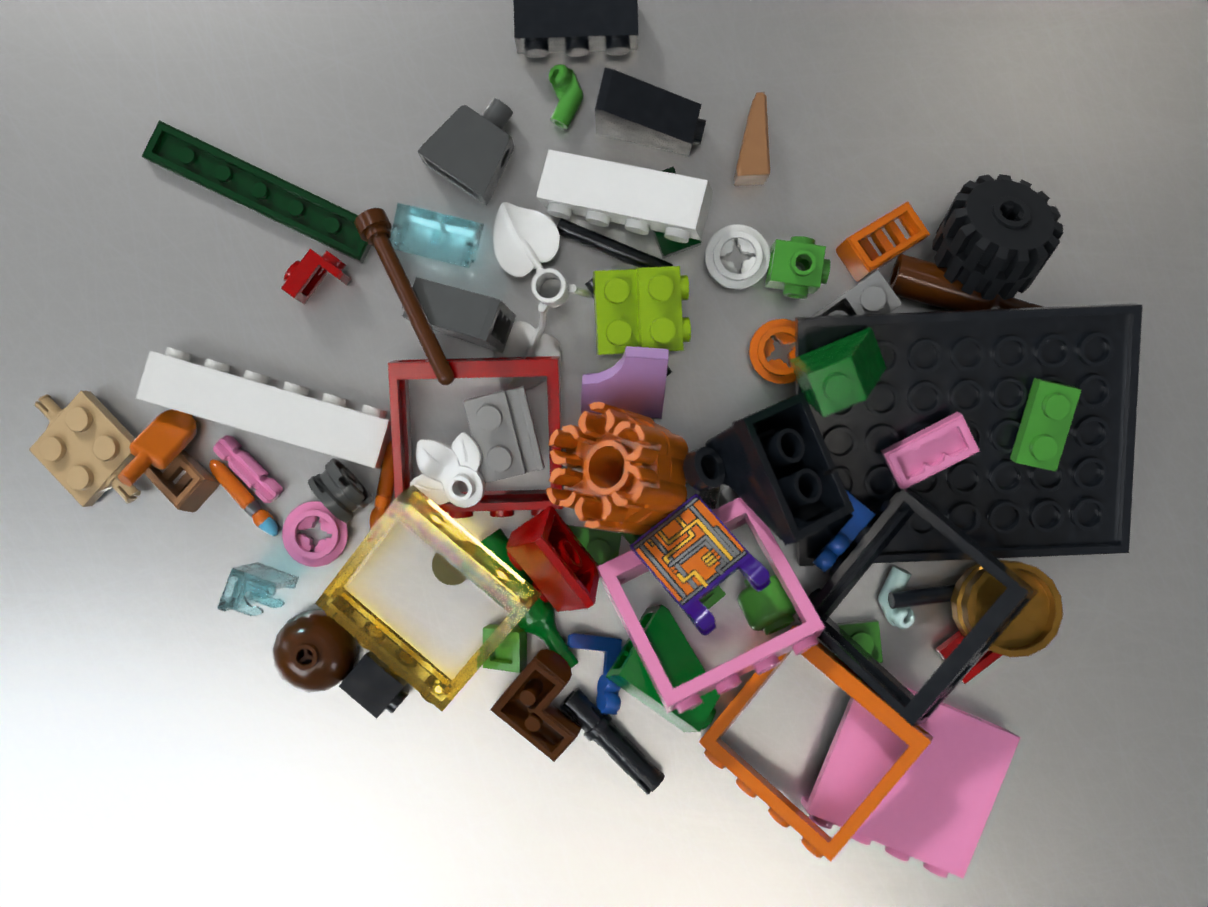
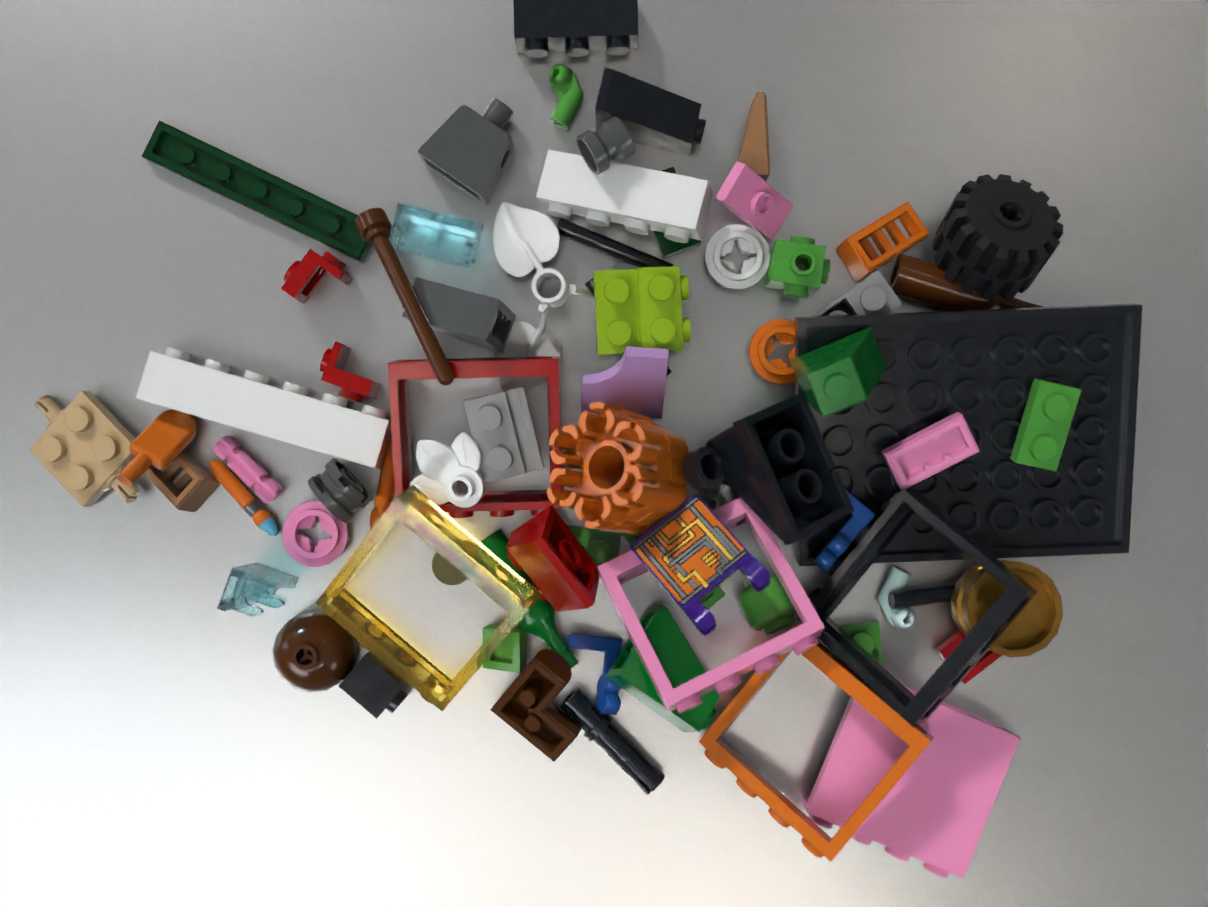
(351, 385): none -> red bracket
(608, 144): none -> dark grey wheel
(754, 200): none -> bright pink plate

